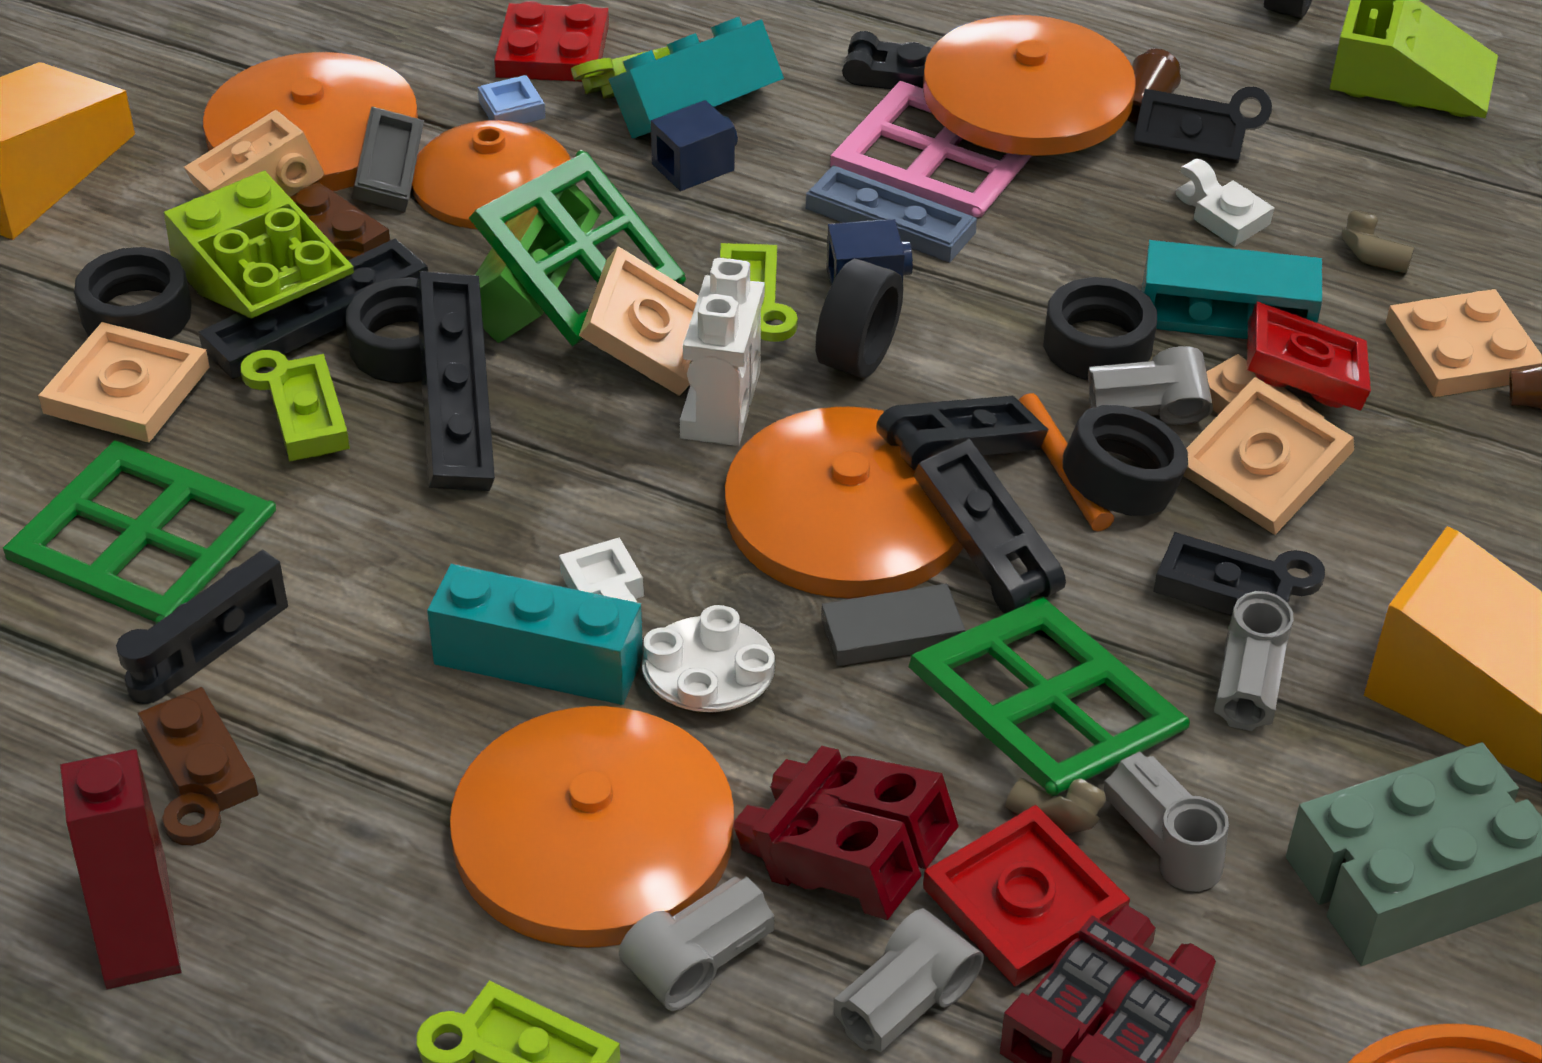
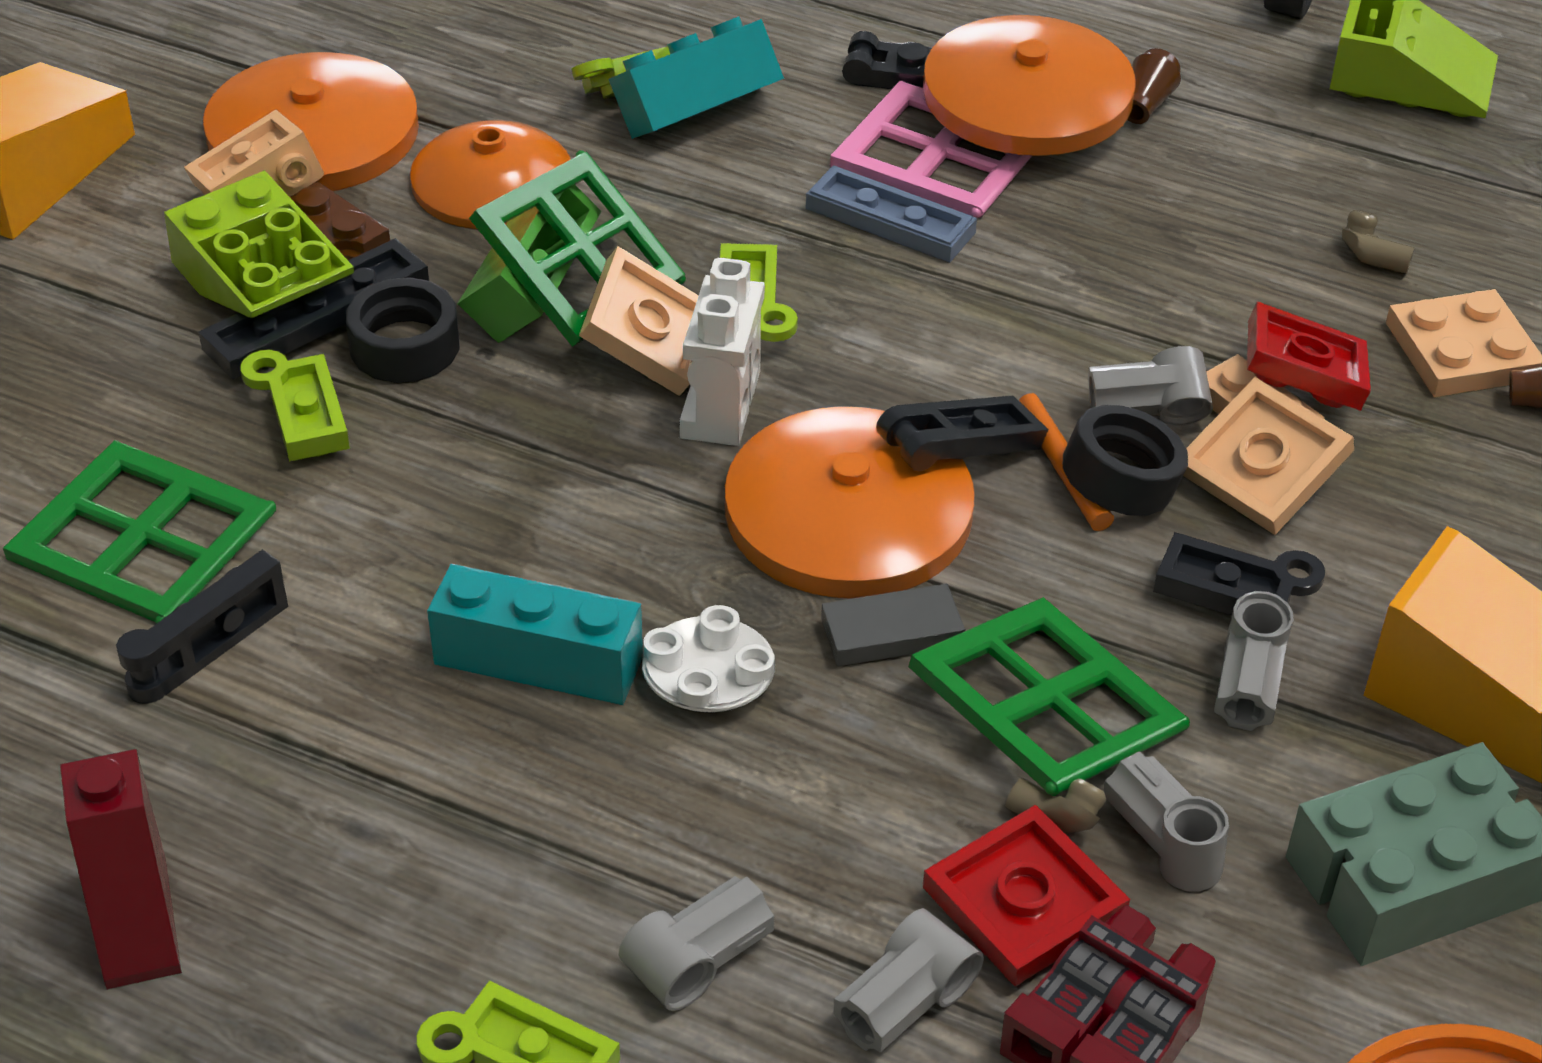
(124, 382): light nougat plate -> none
(134, 271): black tyre -> none
(199, 763): reddish brown hinge -> none
(387, 159): dark grey tile -> none
(454, 382): black plate -> none
(512, 100): light blue tile -> none
(549, 40): red plate -> none
(591, 824): orange dish -> none
(603, 571): white plate -> none
(693, 145): dark blue brick -> none
(850, 827): dark red hips -> none
(859, 318): black tyre -> none
(868, 241): dark blue brick -> none
(990, 526): black plate -> none
(1098, 301): black tyre -> none
(1199, 124): black hinge -> none
(1218, 287): teal brick -> none
(1226, 210): white plate -> none

